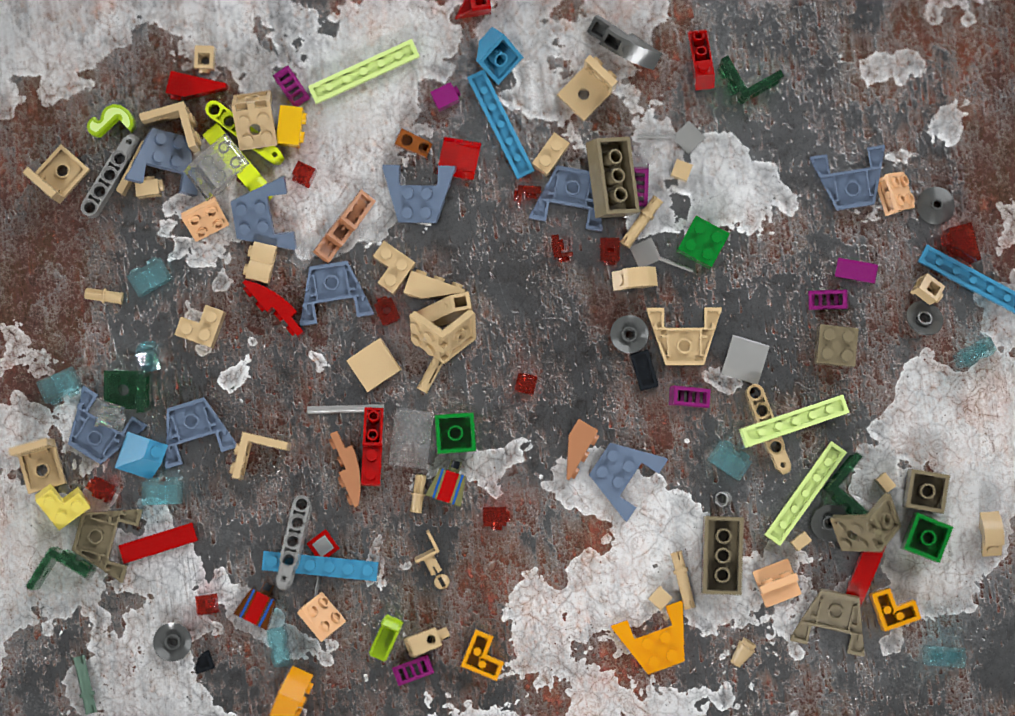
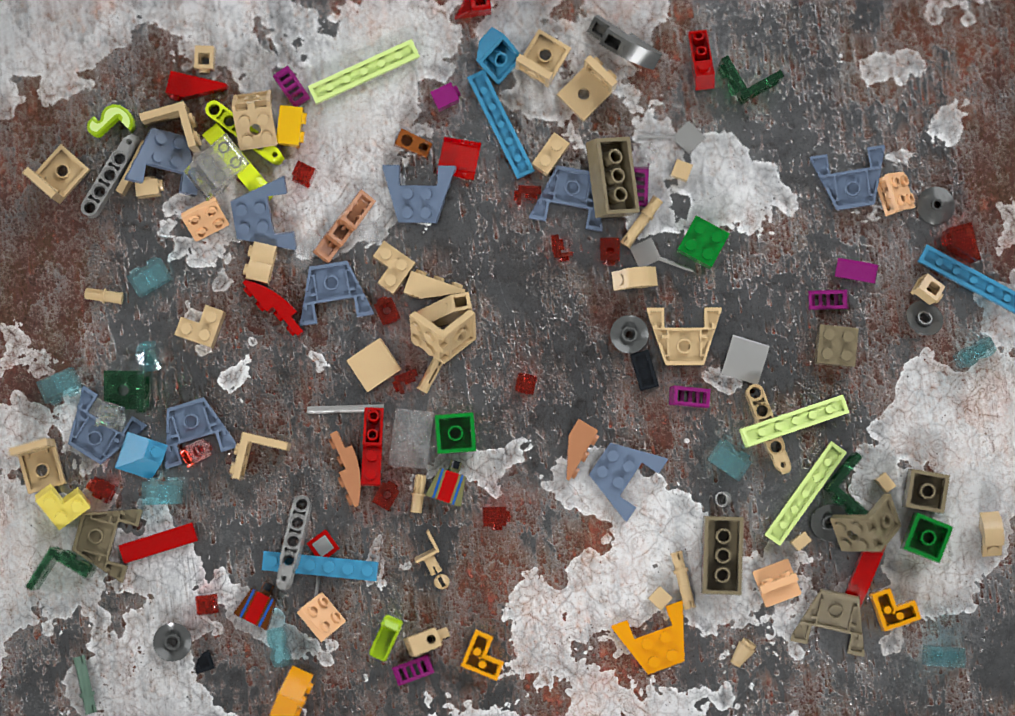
(192, 456): none -> clear red brick
(379, 498): none -> clear red brick
(407, 377): none -> clear red bracket
(541, 69): none -> tan bracket

